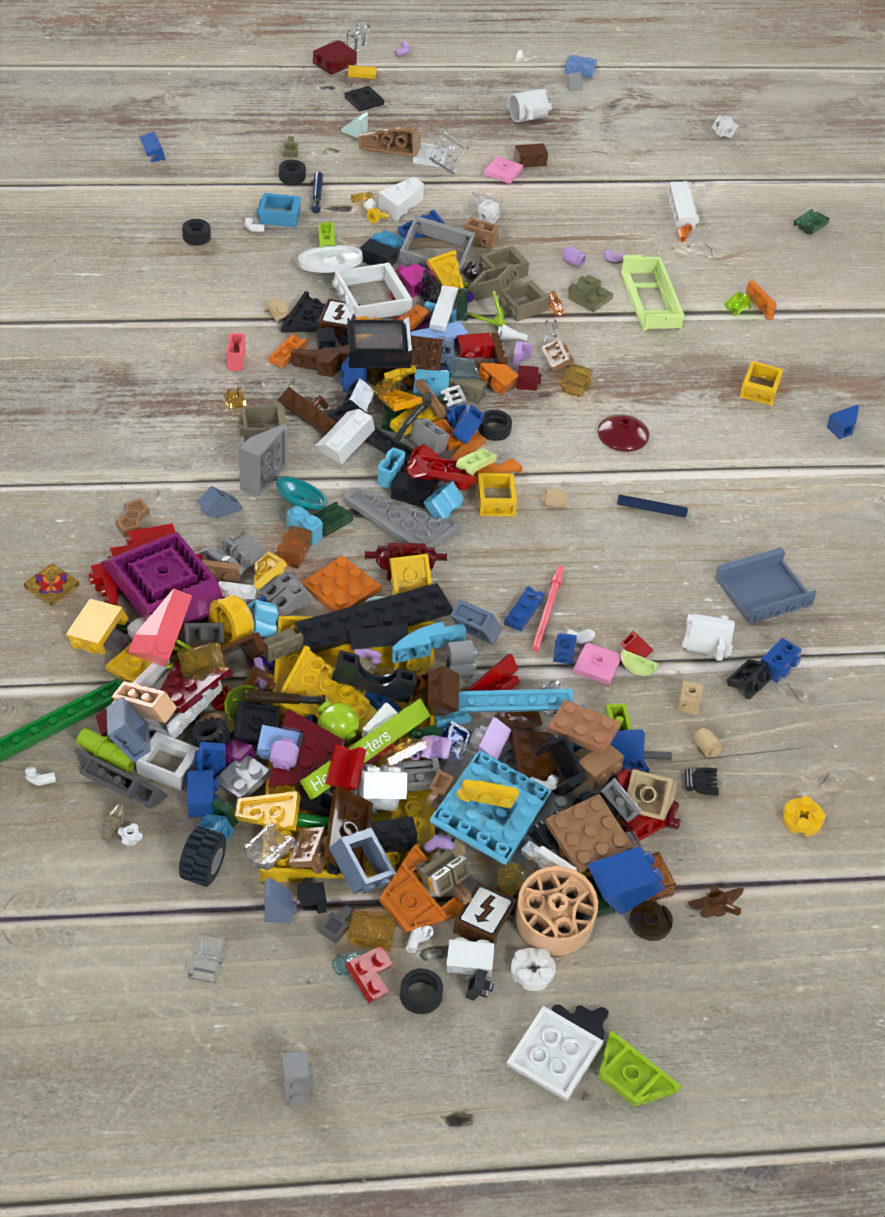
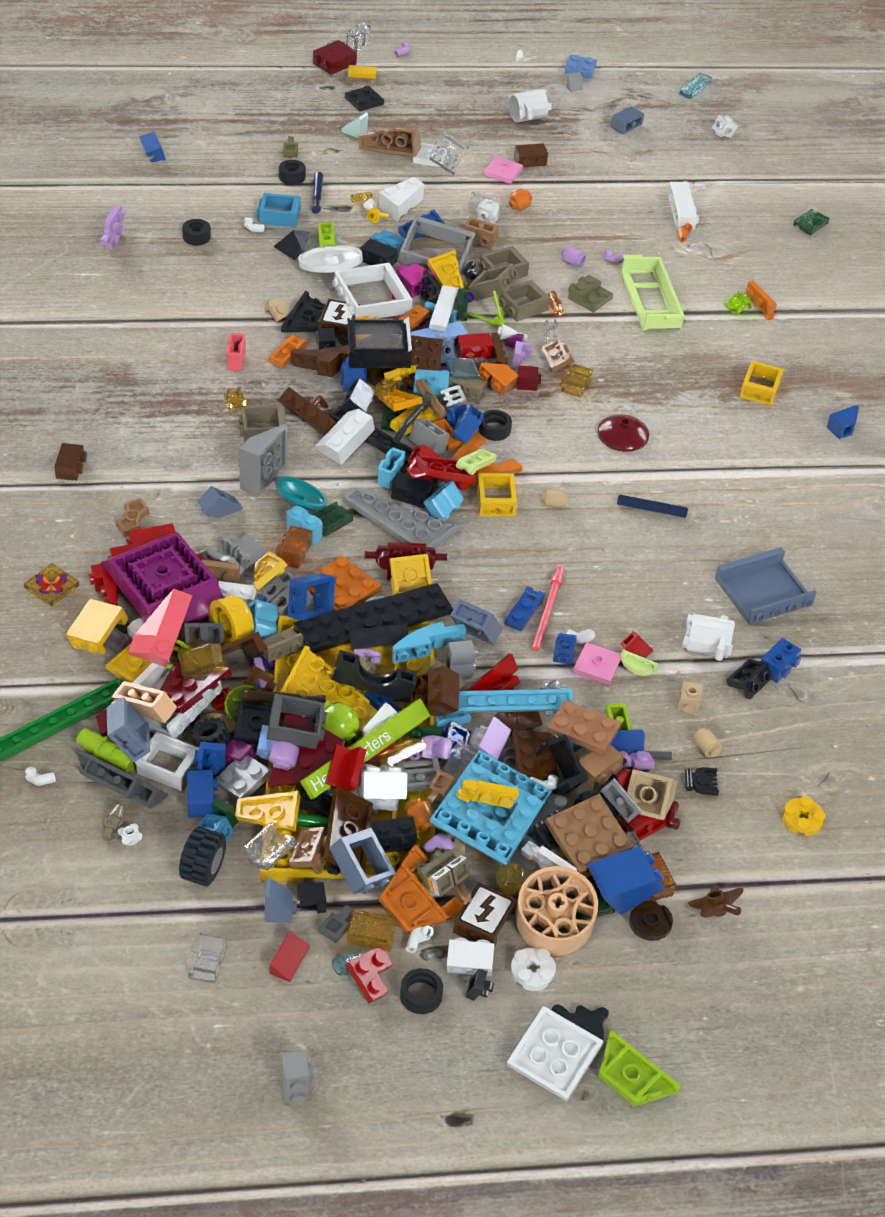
(70, 461): none -> reddish brown brick
(113, 227): none -> lavender plate
(288, 957): none -> red slope
(293, 243): none -> black slope
(300, 707): none -> dark grey window
(323, 596): none -> blue window
(421, 812): none -> orange head
(511, 342): none -> magenta tile
(520, 199): none -> orange head
(627, 120): none -> sand blue brick
(639, 760): none -> lavender plate
(695, 85): none -> clear light blue plate

